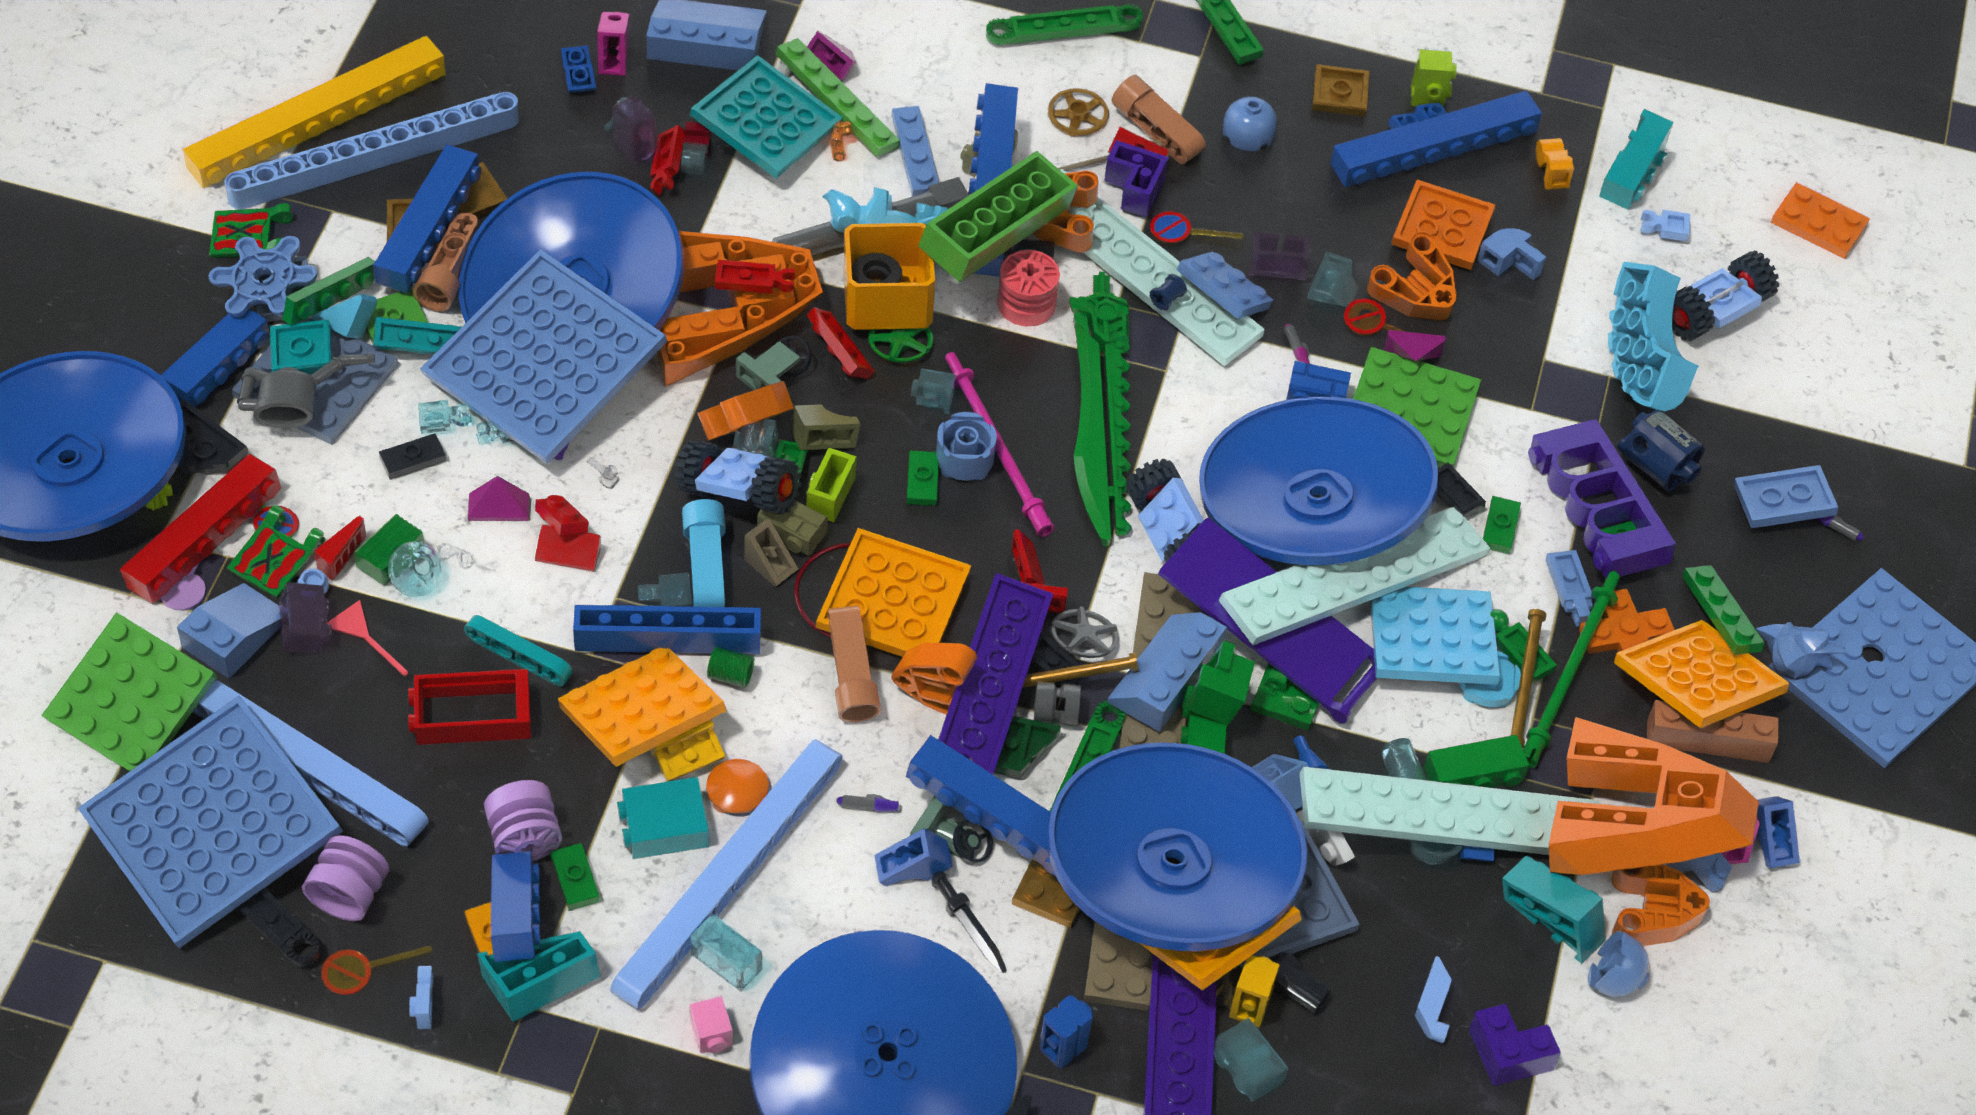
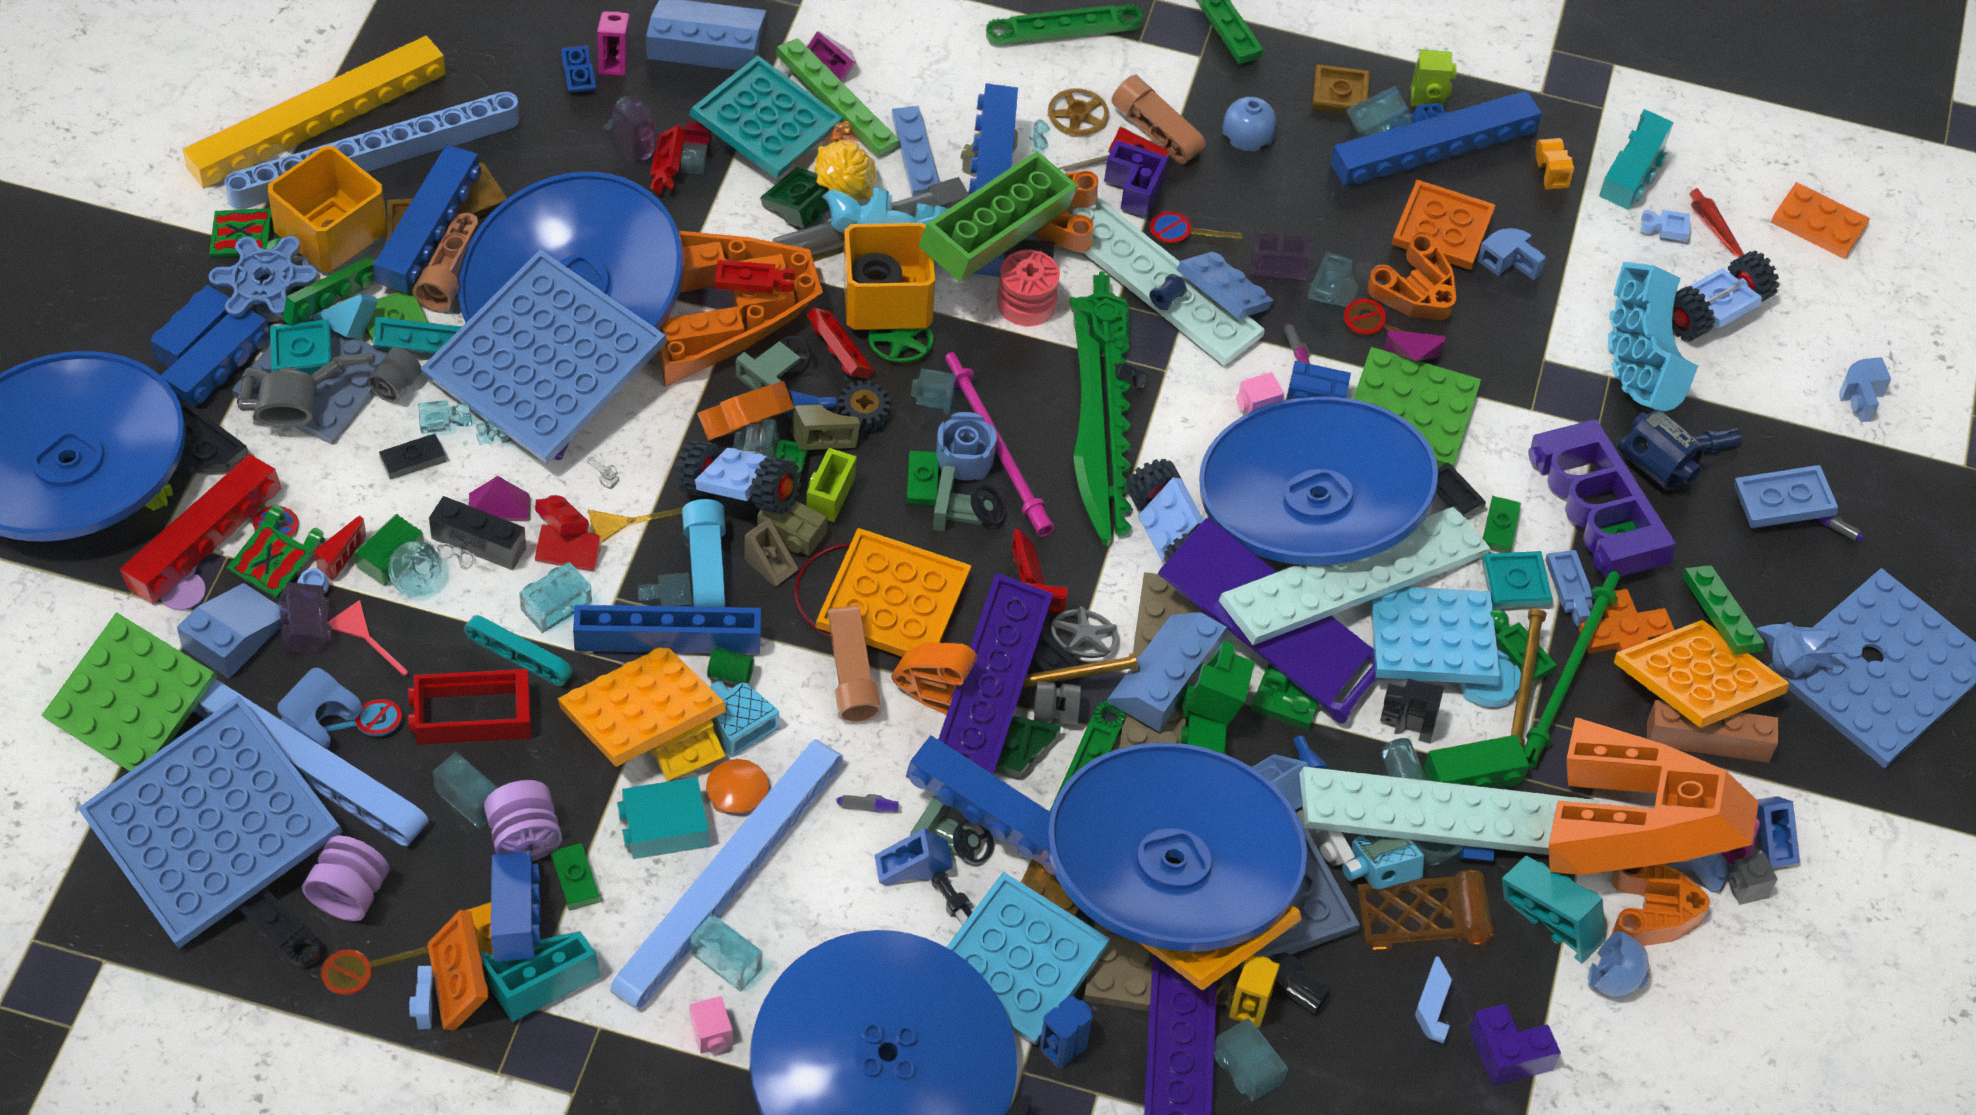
(189, 325): none -> blue brick
(315, 698): none -> medium blue piece
(328, 207): none -> light orange plate
(376, 719): none -> piece
(394, 373): none -> dark grey wheel
(457, 970): none -> orange plate
(463, 788): none -> clear light blue brick
(478, 532): none -> black brick
(555, 596): none -> clear light blue brick
(609, 524): none -> clear yellow piece
(746, 717): none -> medium azure torso
(797, 198): none -> dark green plate
(805, 399): none -> blue cone
(846, 169): none -> yellow hair
(867, 404): none -> black wheel
(965, 507): none -> sand green piece
(1027, 952): none -> medium azure plate
(1038, 140): none -> clear light blue piece
(1125, 371): none -> black piece
(1259, 392): none -> bright pink brick
(1379, 113): none -> clear light blue brick
(1384, 861): none -> medium azure torso
(1413, 707): none -> black hips
(1467, 910): none -> clear orange piece
(1517, 579): none -> teal plate
(1711, 215): none -> clear red bar
(1721, 439): none -> dark blue pin
(1752, 878): none -> dark grey brick
(1862, 385): none -> medium blue brick

